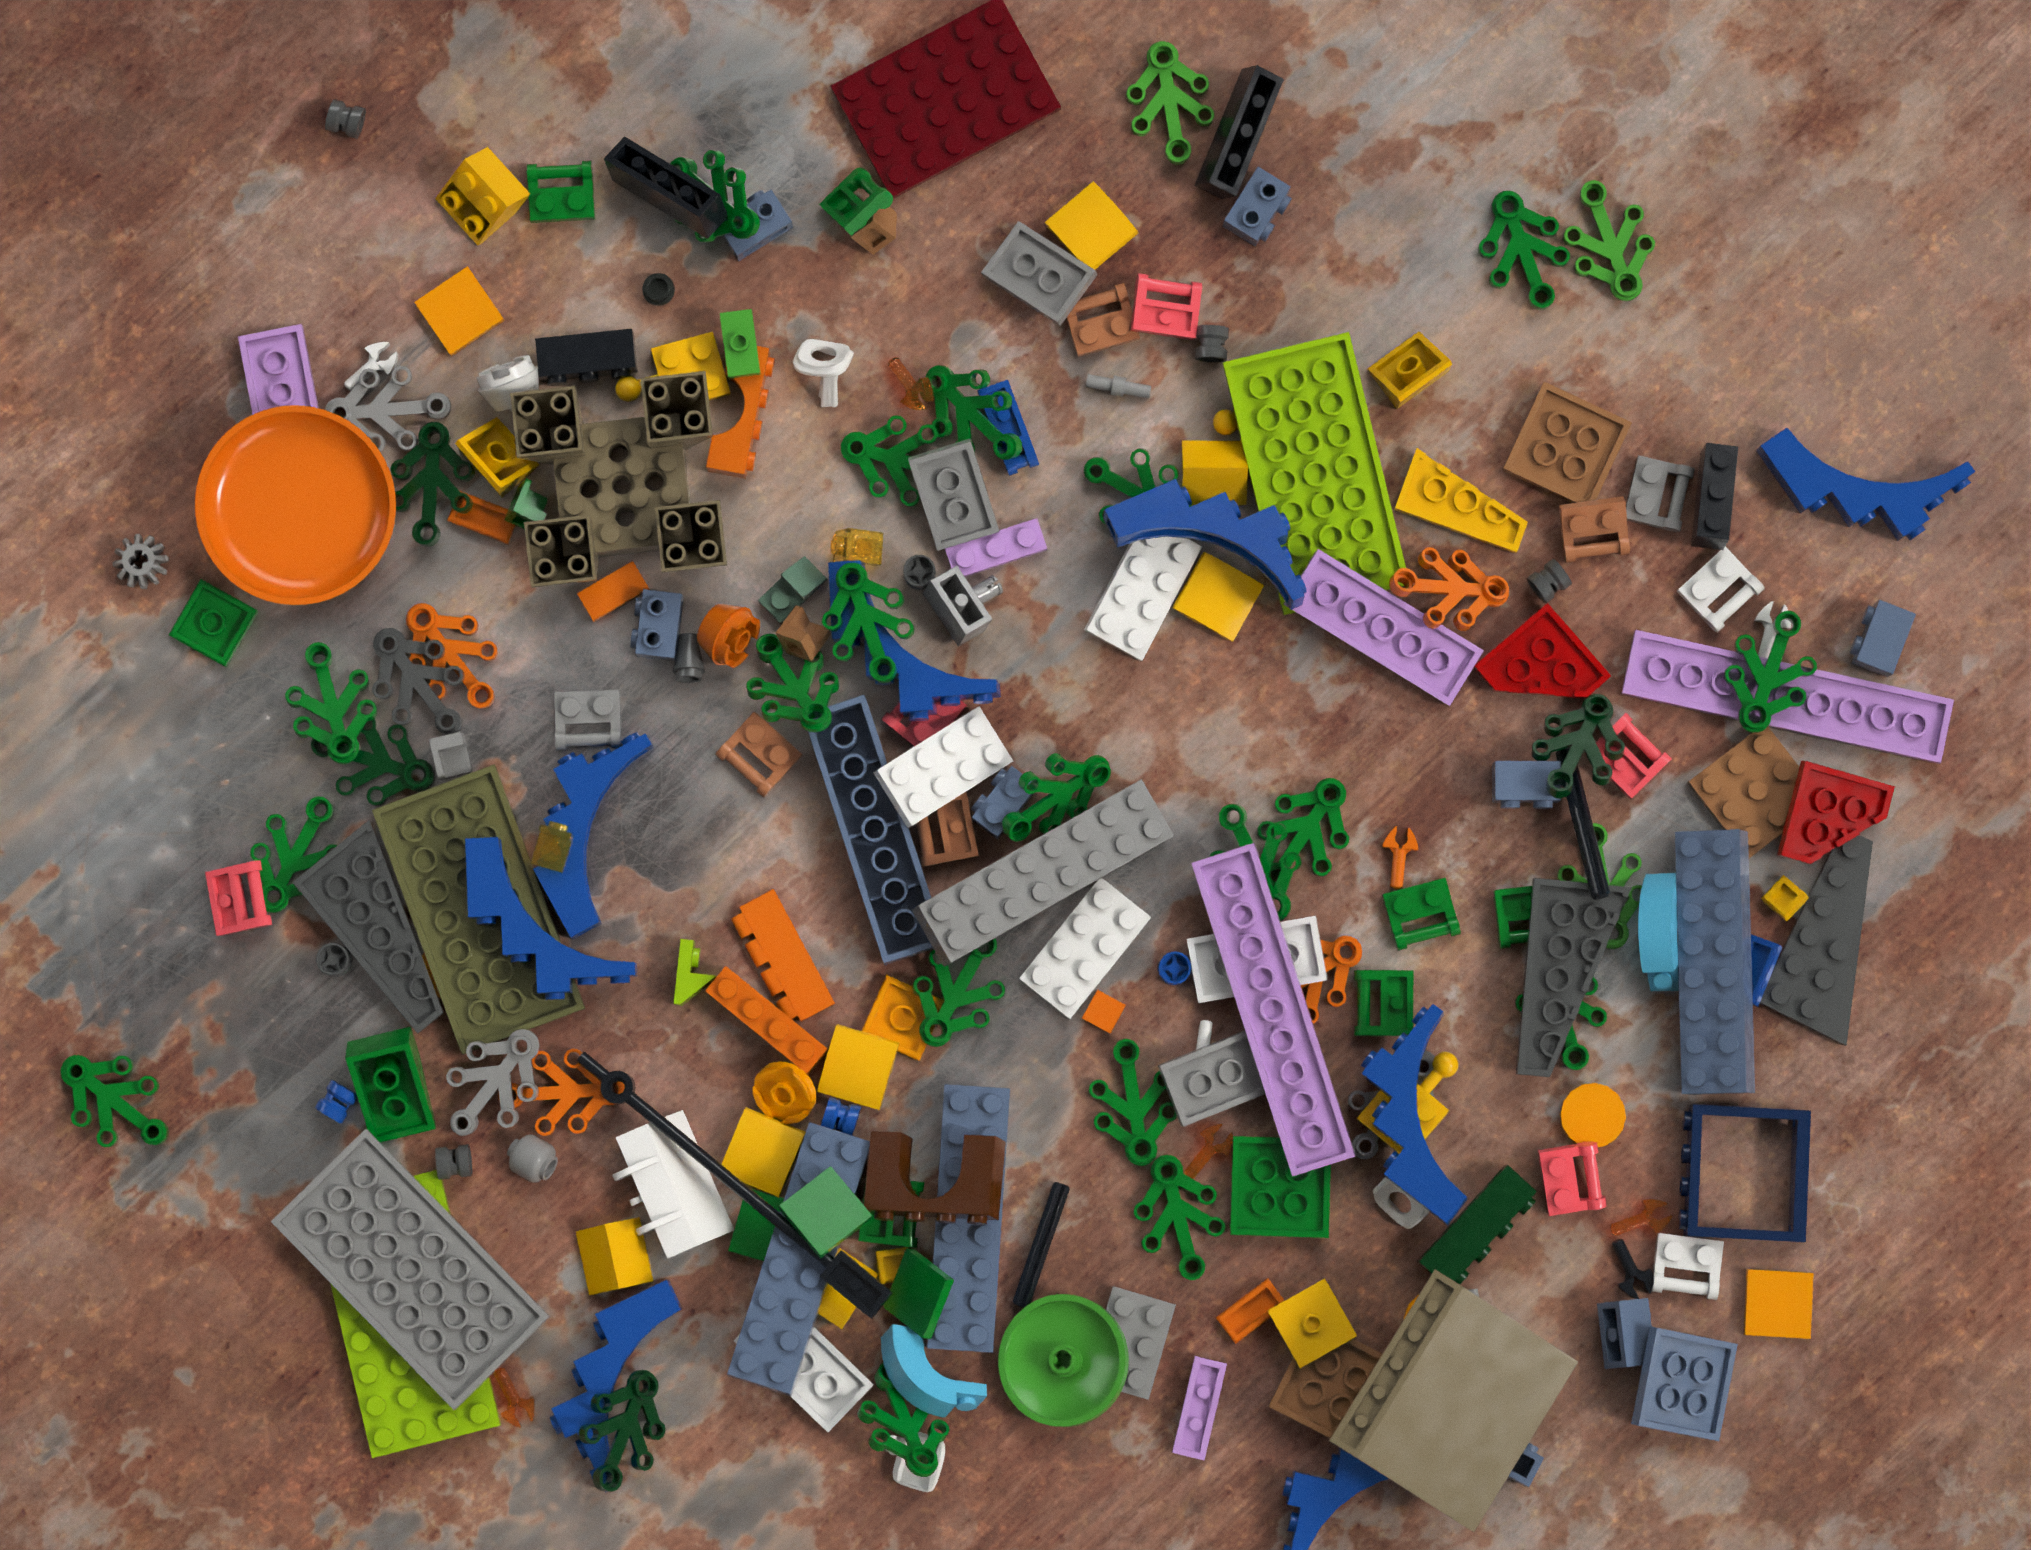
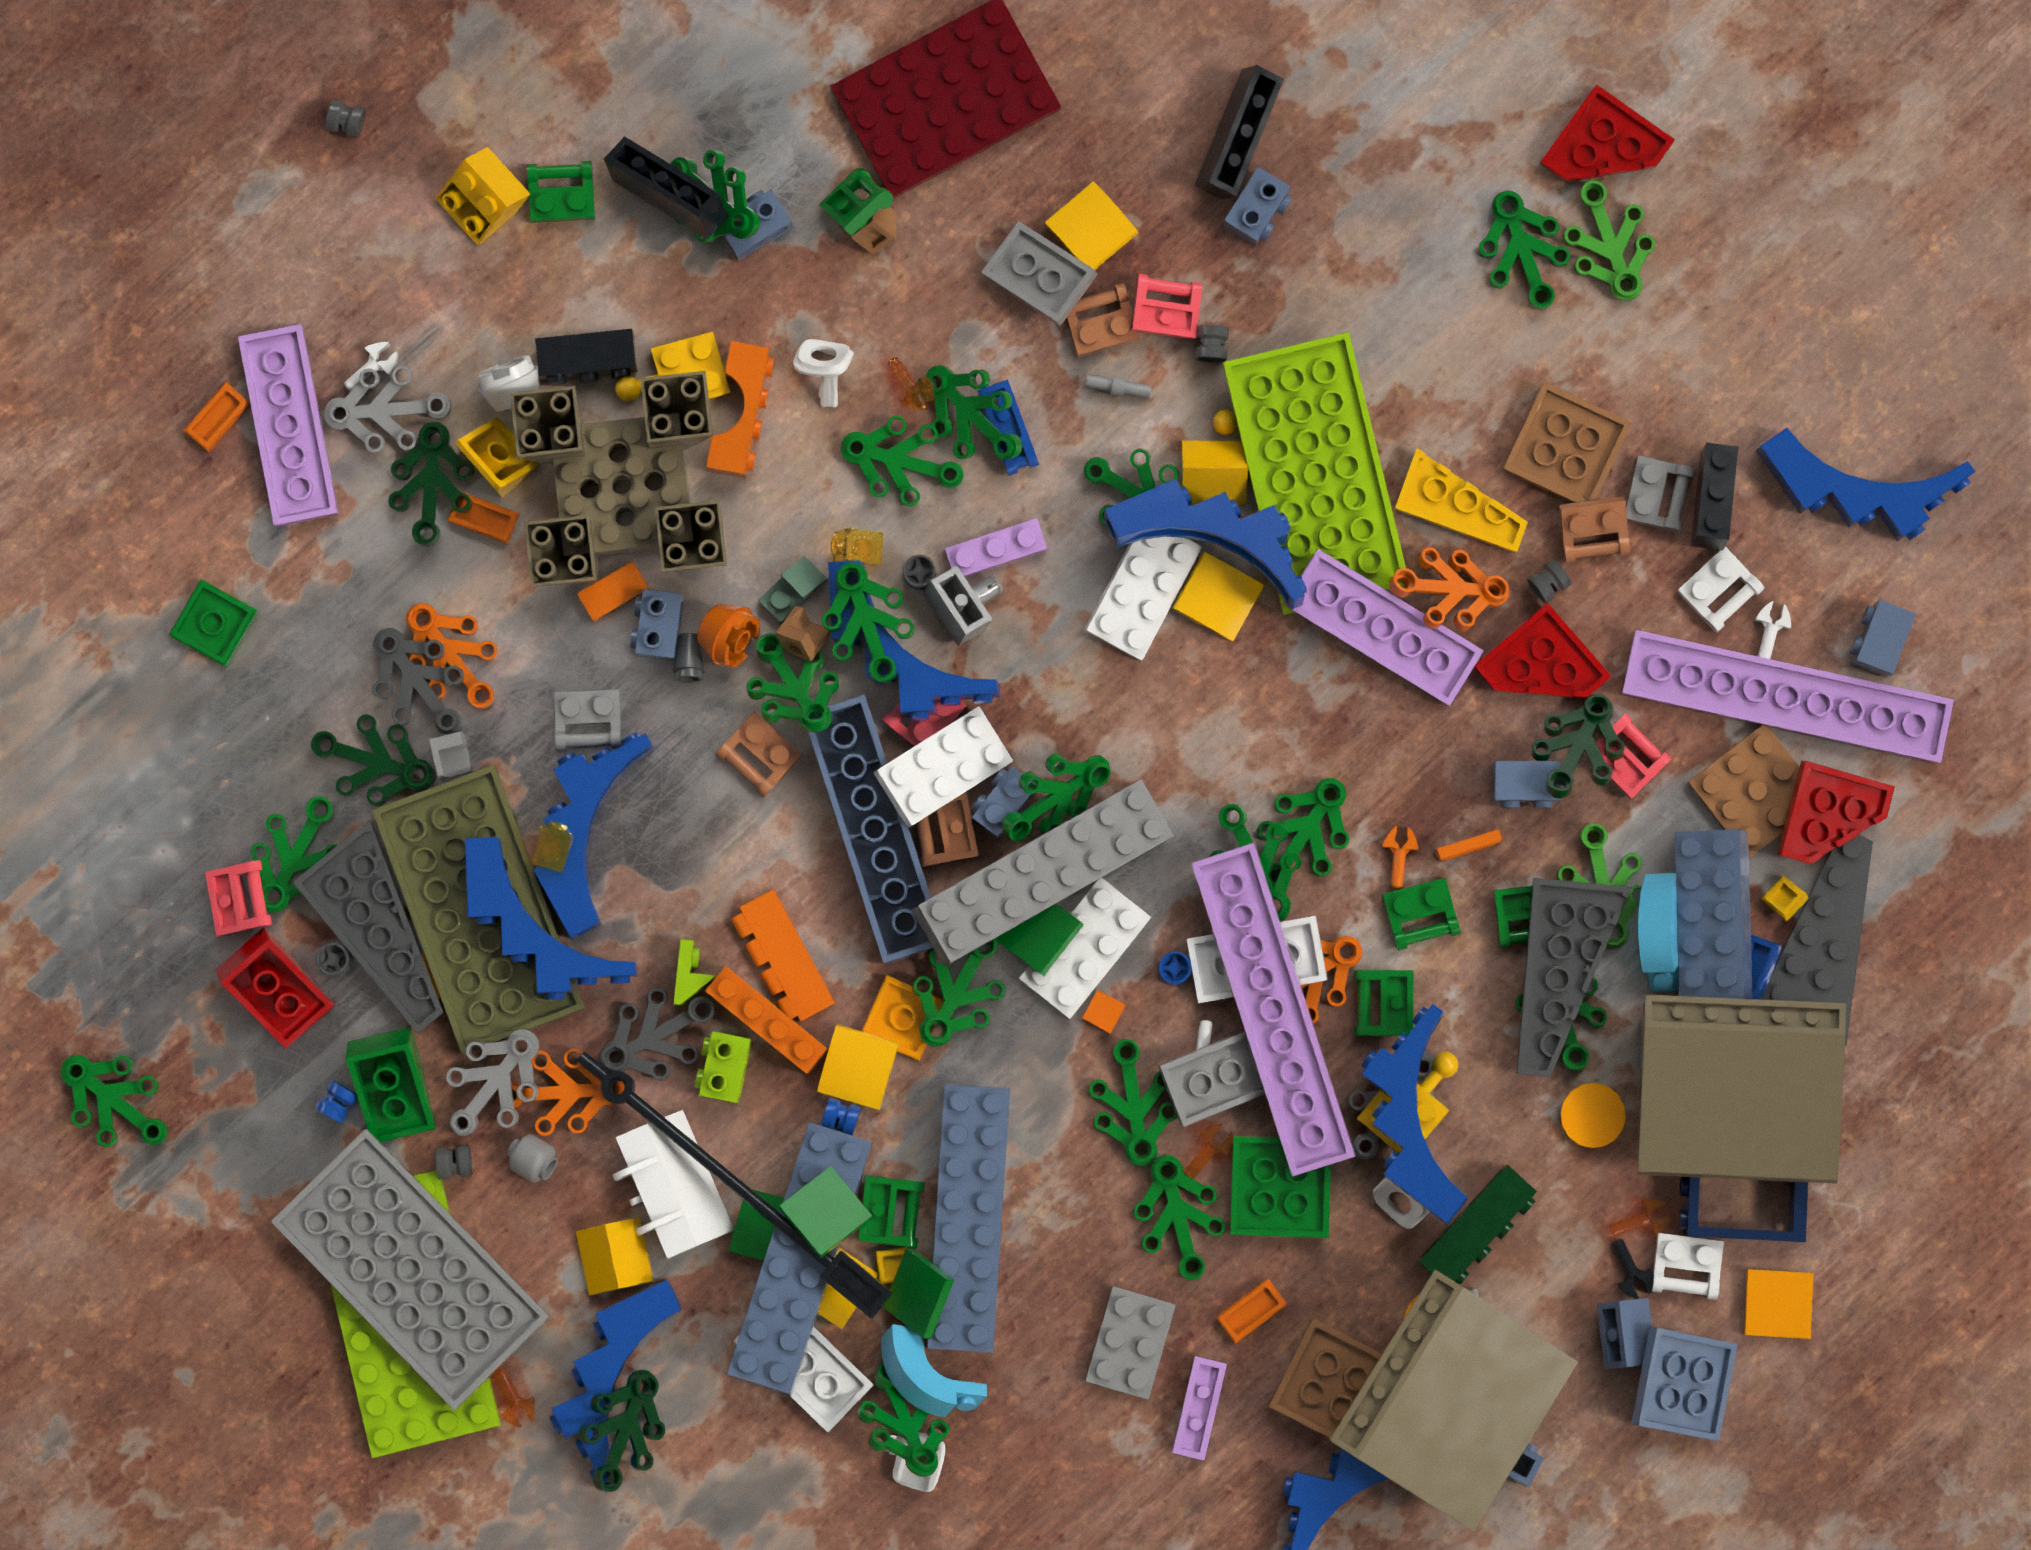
(148, 568): light grey gear -> none
(217, 417): none -> orange tile
(273, 987): none -> red slope
(295, 505): orange dish -> none
(332, 710): green plant -> none
(459, 311): light orange tile -> none
(526, 506): green panel -> none
(651, 1037): none -> dark grey plant
(658, 289): pearl dark grey plate -> none
(724, 1067): none -> lime brick
(740, 343): bright green plate -> none
(762, 1151): yellow slope -> none
(784, 1092): light orange tile -> none
(953, 494): light grey plate -> none
(973, 1196): reddish brown arch -> none
(1041, 1244): black axle -> none
(1042, 937): none -> green tile
(1063, 1360): bright green dish -> none
(1169, 97): bright green plant -> none
(1312, 1323): yellow plate -> none
(1409, 369): yellow slope -> none
(1468, 845): none -> orange tile
(1561, 1182): coral plate -> none
(1585, 834): black axle -> none
(1605, 141): none -> red plate
(1741, 1088): none -> dark tan slope
(1767, 677): green plant -> none

